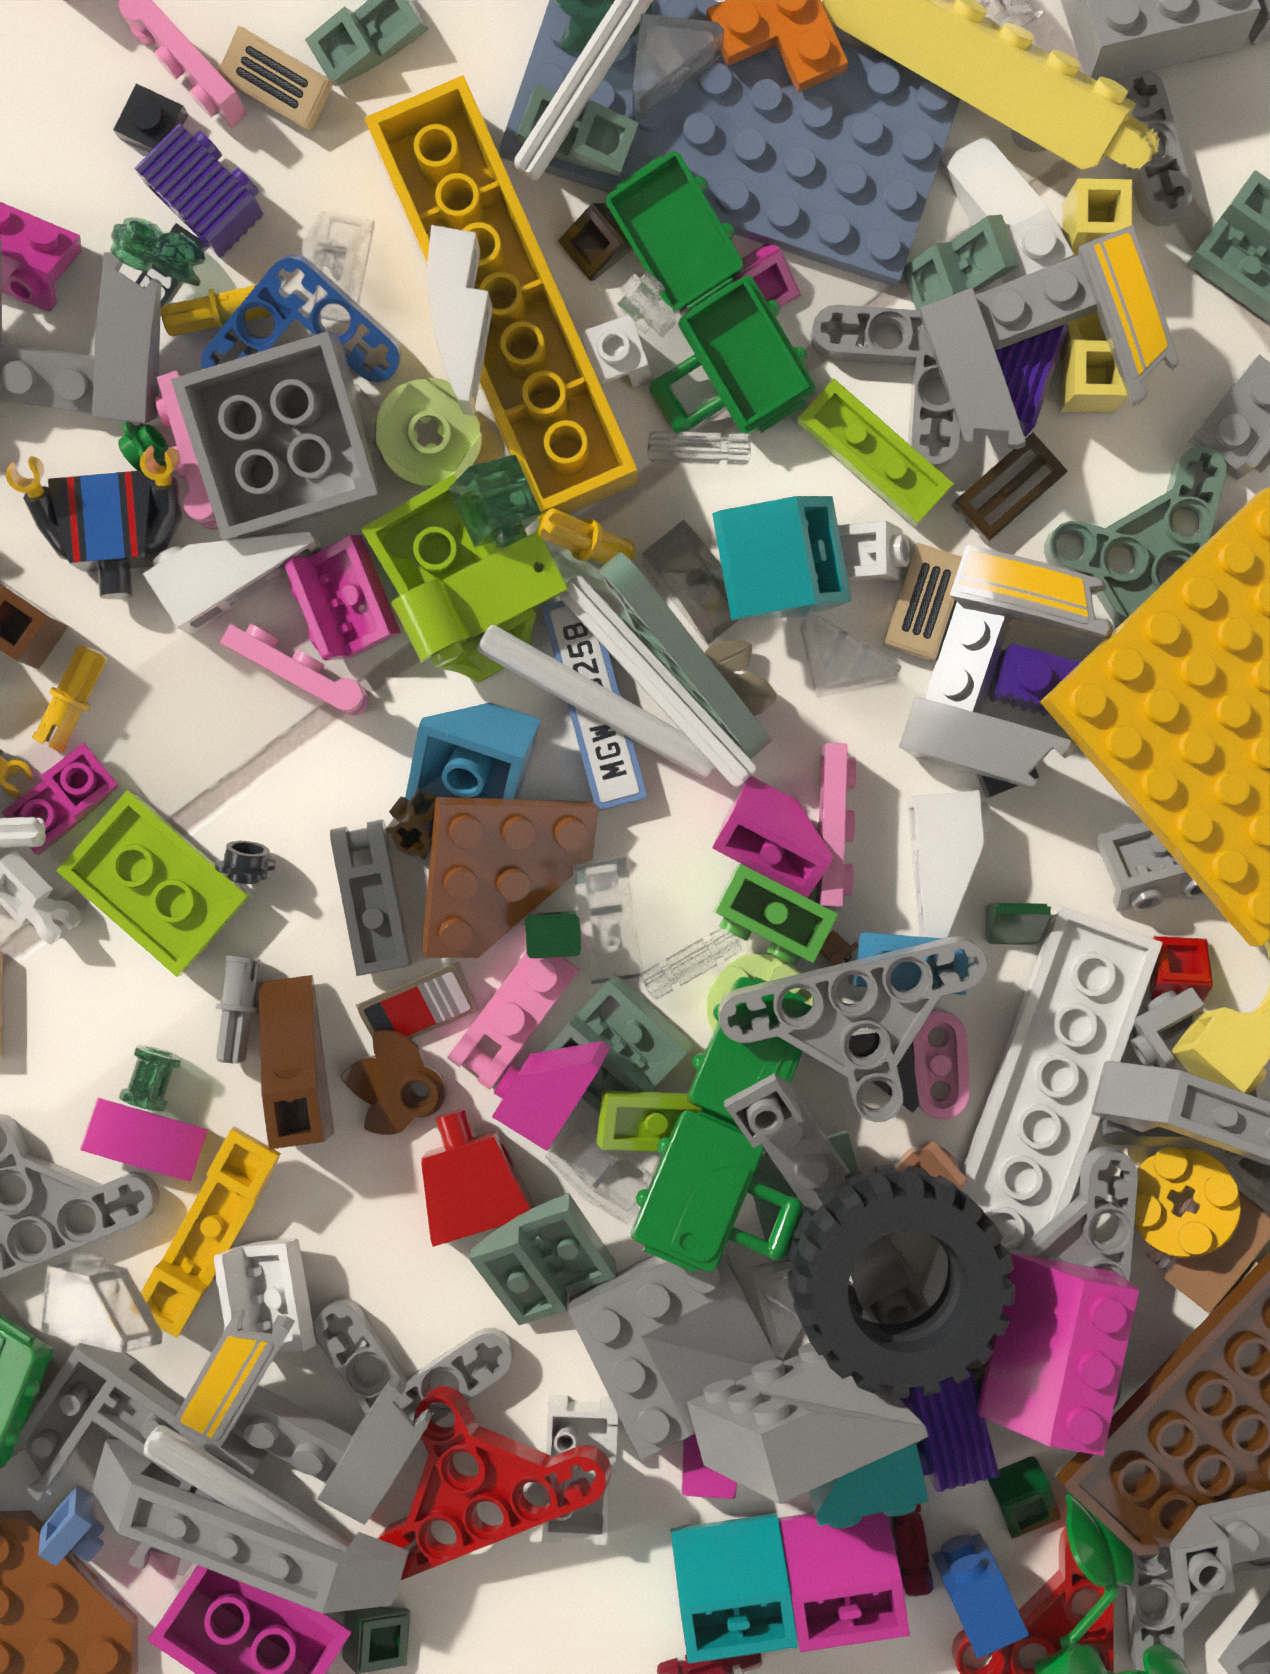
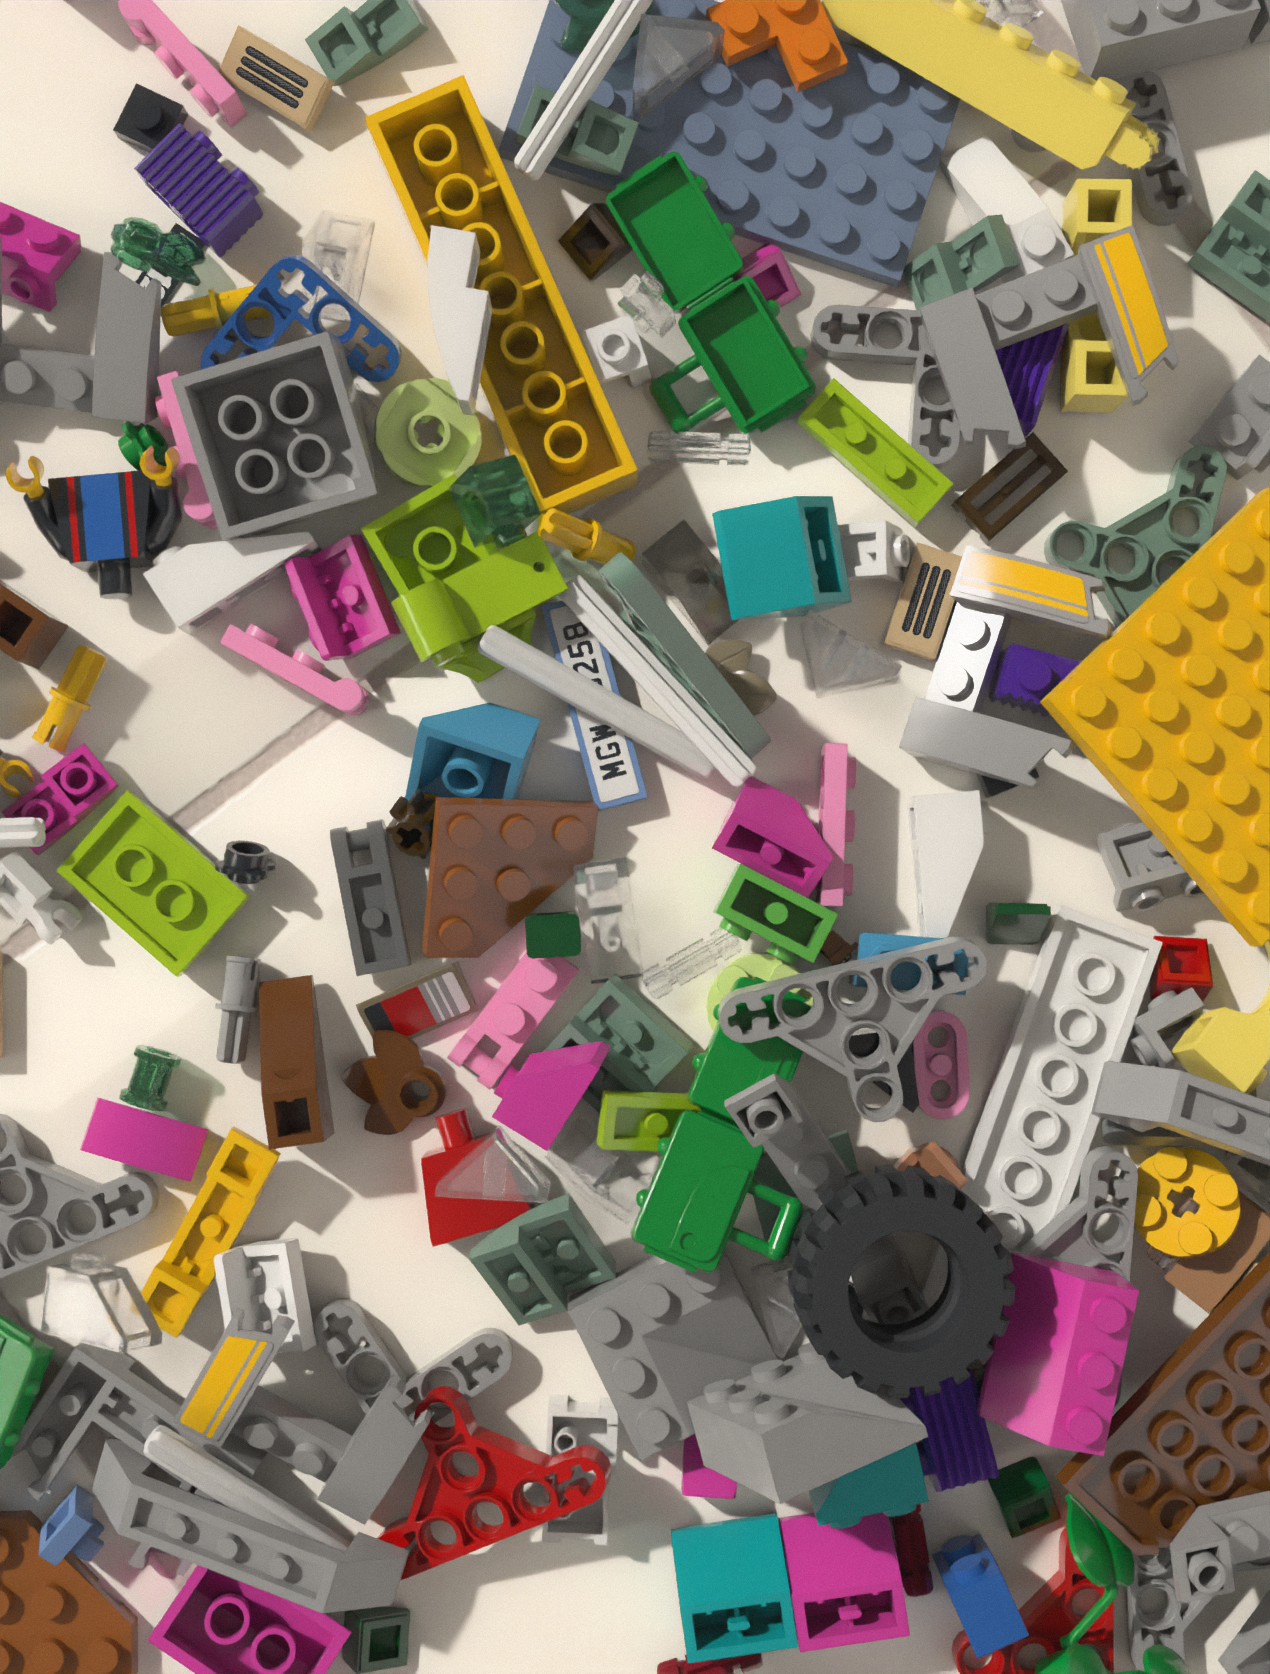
(495, 1172): none -> clear slope

